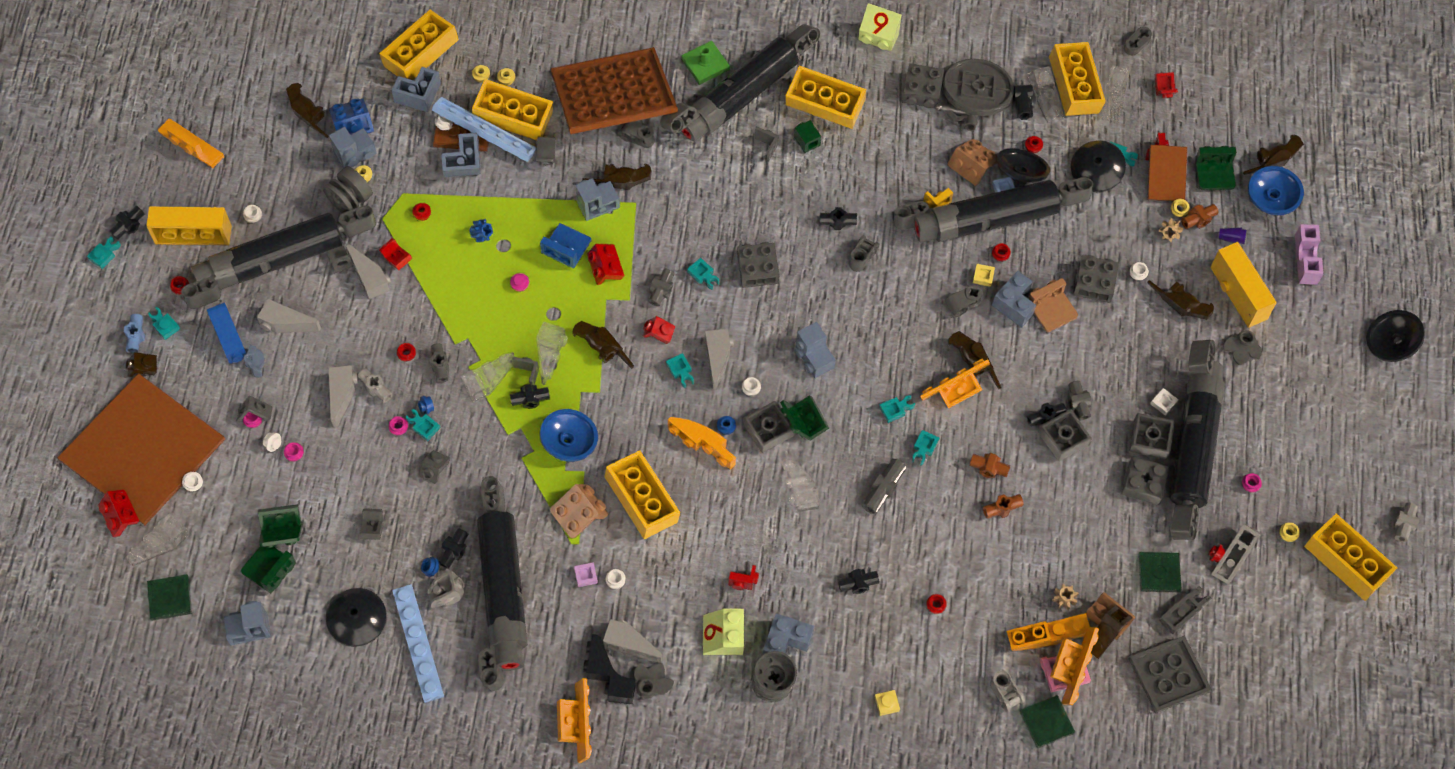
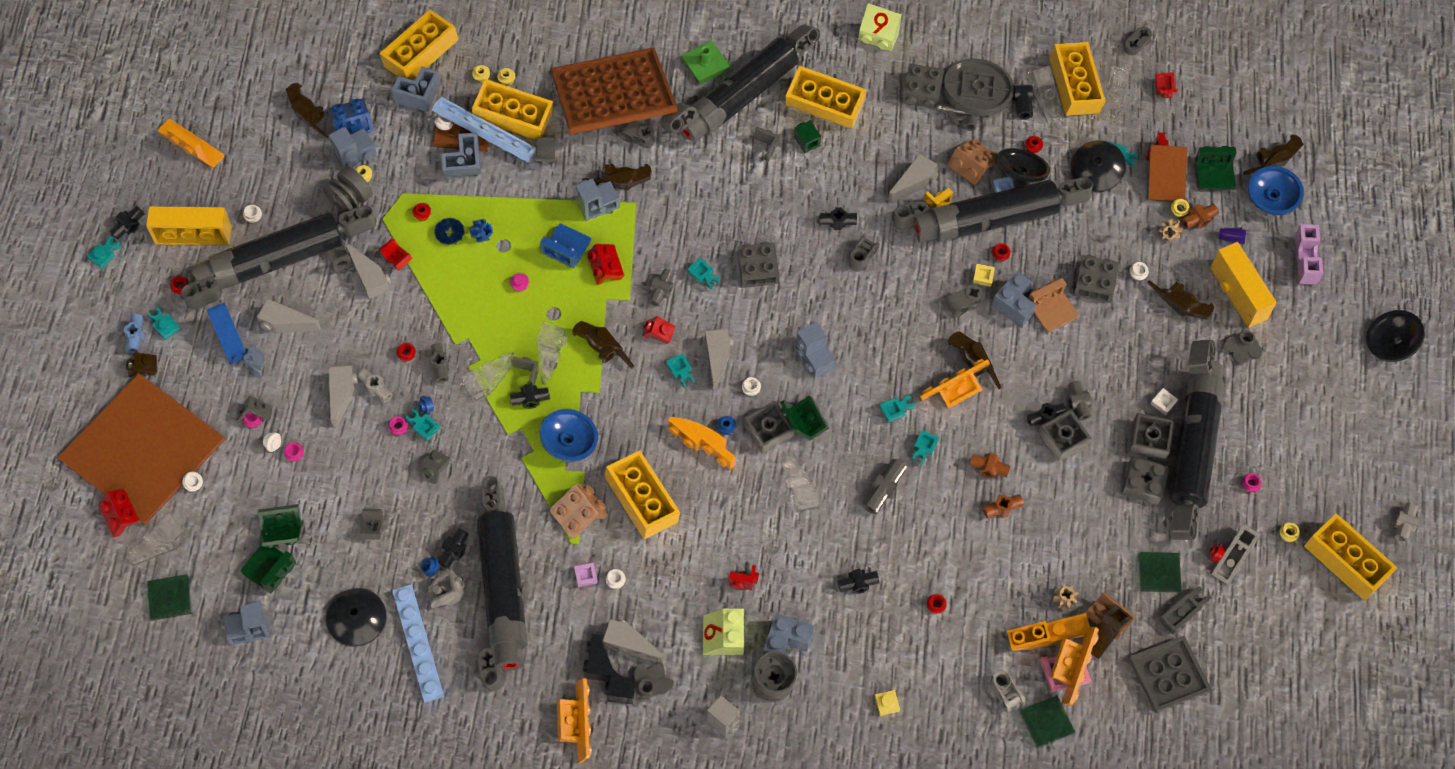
(444, 226): none -> clear blue gear
(723, 717): none -> light grey brick
(915, 178): none -> light grey slope

